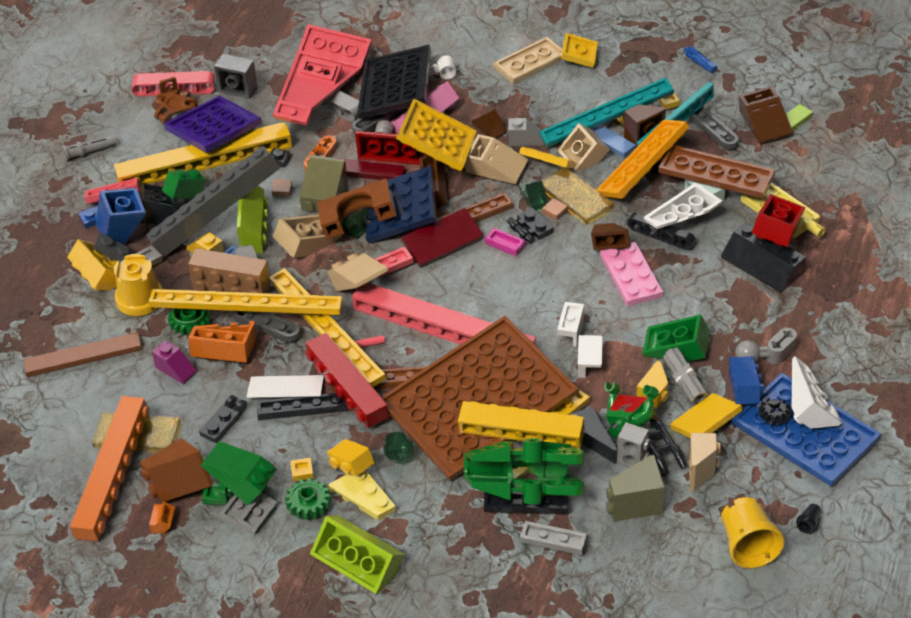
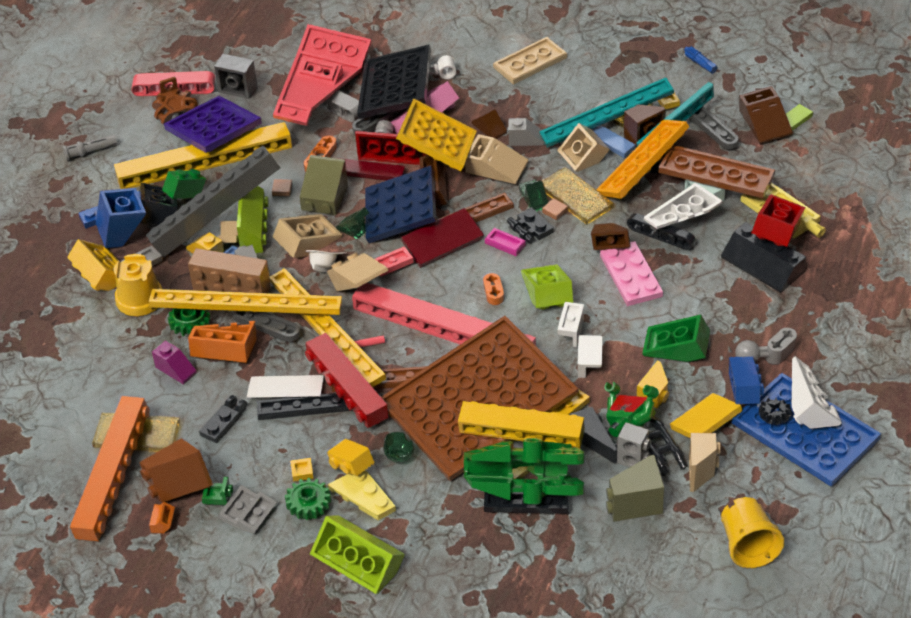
(82, 354): tile -> none
(92, 195): coral plate -> none
(111, 247): dark grey plate -> none
(229, 232): none -> tan slope
(239, 470): green slope -> none
(280, 156): black plate -> none
(322, 260): none -> white piece
(336, 208): dark orange arch -> none
(496, 288): none -> orange beam
(547, 157): yellow tile -> none
(548, 286): none -> lime slope
(553, 537): light grey plate -> none
(579, 50): yellow plate -> none
(685, 375): light grey piece -> none
(808, 519): black cone -> none

